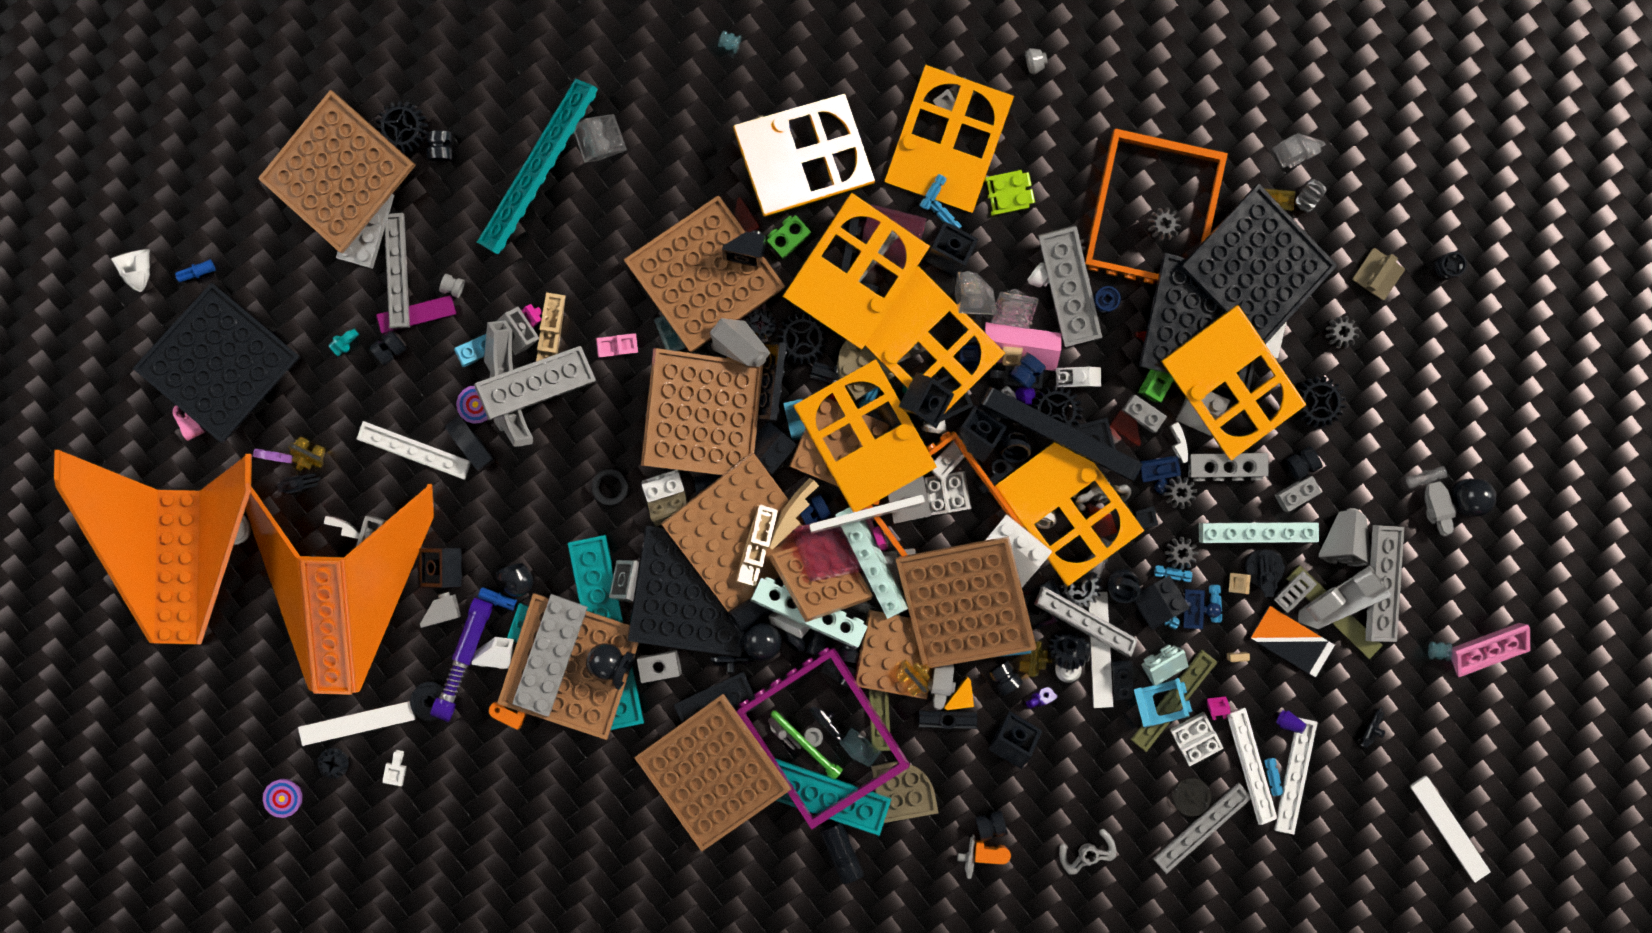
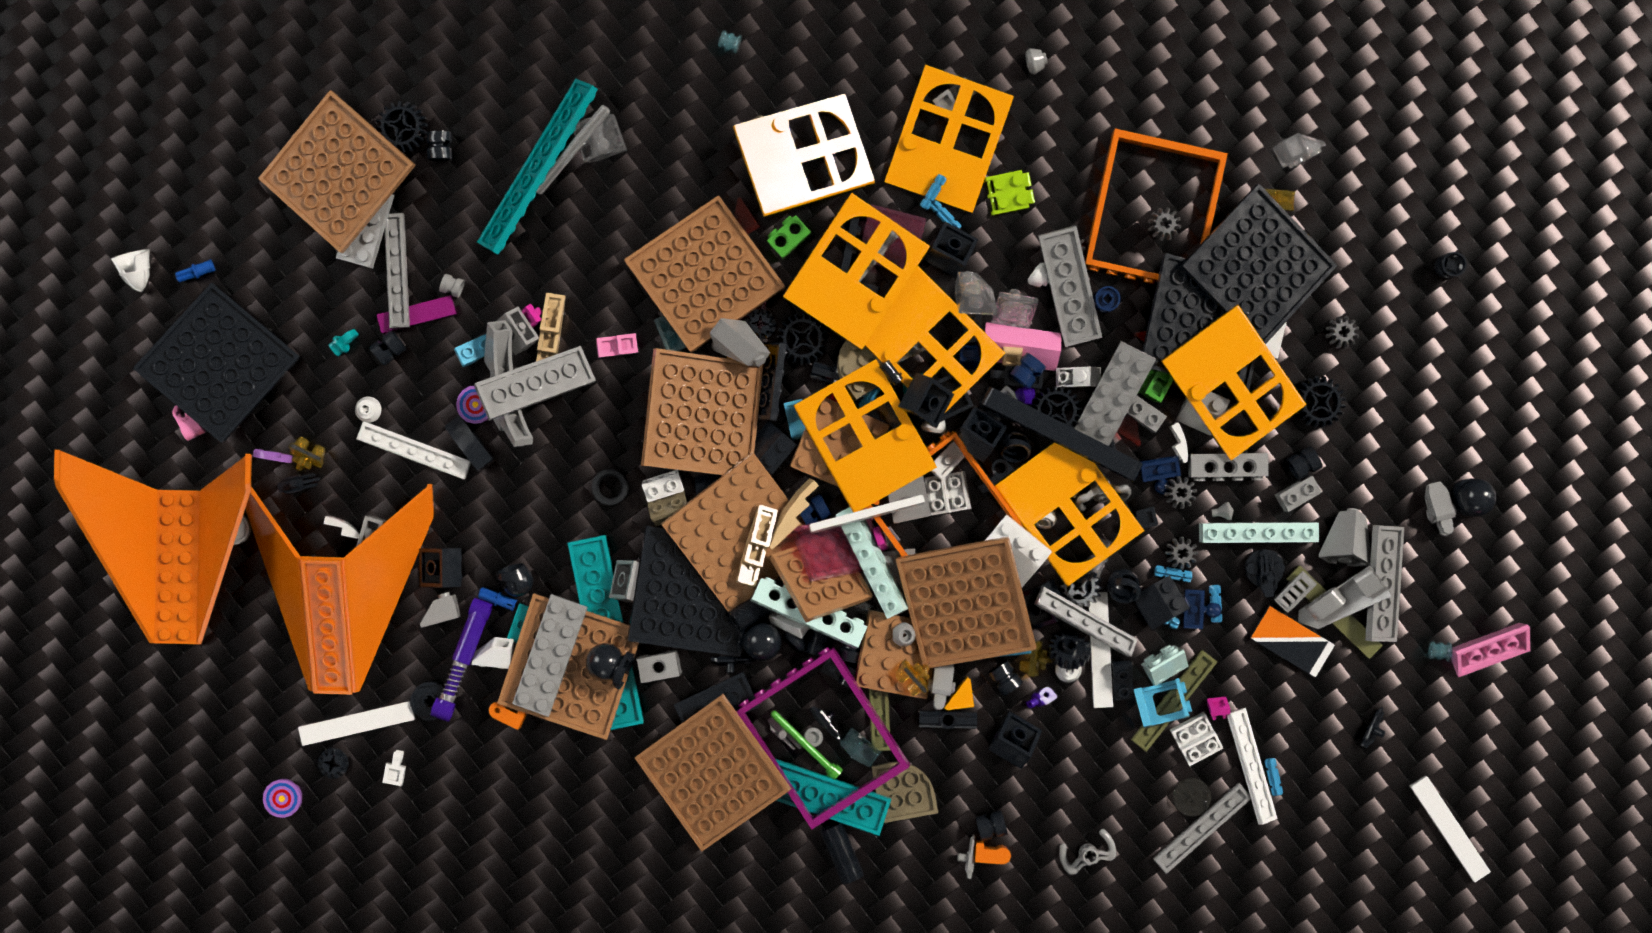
(373, 408): none -> white cone
(574, 146): none -> light grey axle
(746, 249): black slope -> none
(891, 372): none -> black pin
(898, 632): none -> light grey plate
(1105, 525): clear red tile -> none
(1115, 393): none -> light grey plate
(1224, 511): none -> light grey rock
(1238, 657): tan tile -> none
(1239, 583): tan tile -> none
(1290, 722): dark purple cone -> none
(1295, 778): white tile -> none
(1310, 195): flat silver gear -> none
(1379, 273): dark tan bracket -> none
(1426, 477): clear pin -> none

